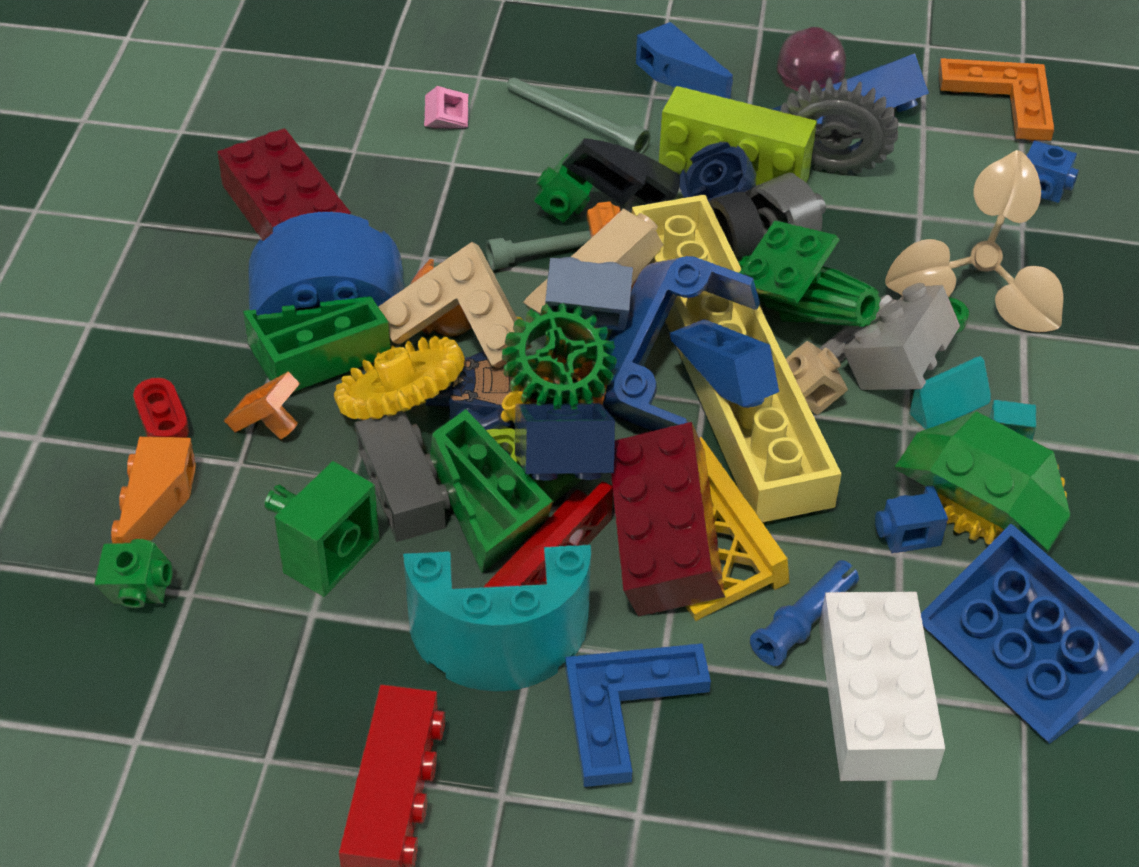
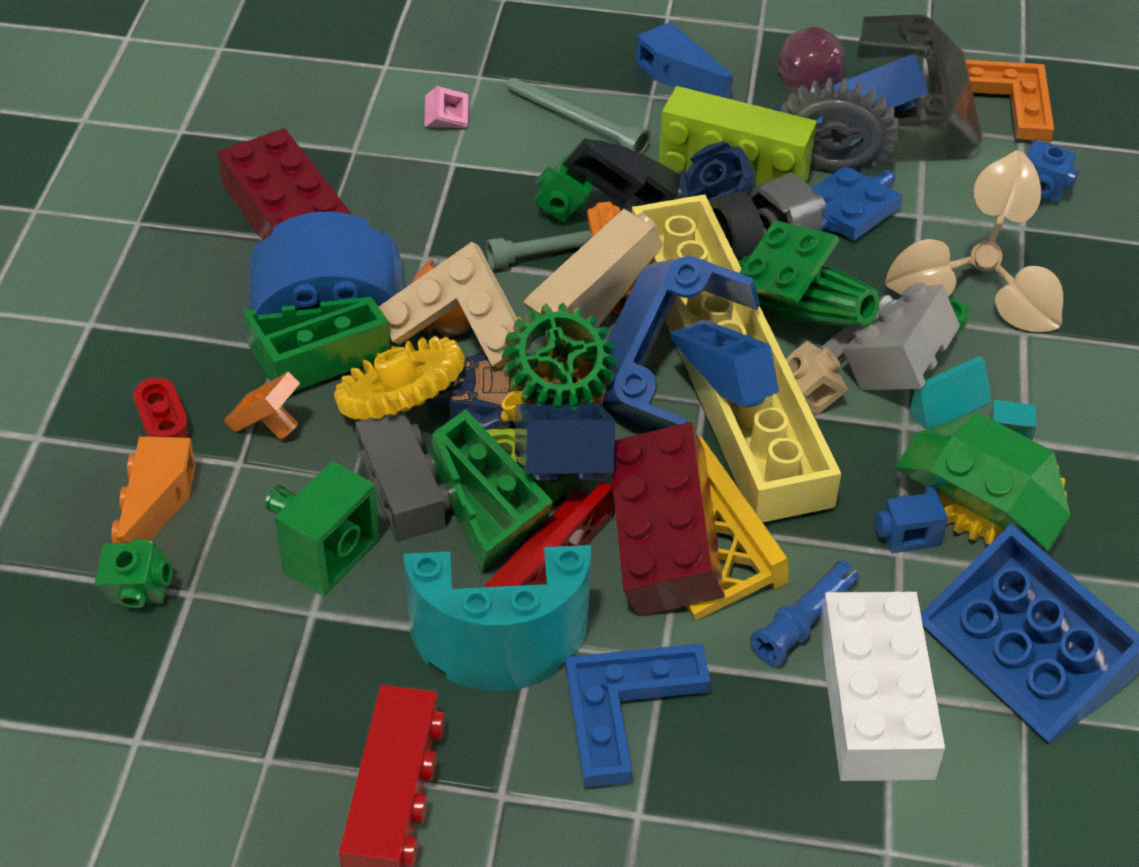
(596, 287): sand blue brick -> none
(856, 201): none -> blue plate
(946, 120): none -> clear smoke windscreen

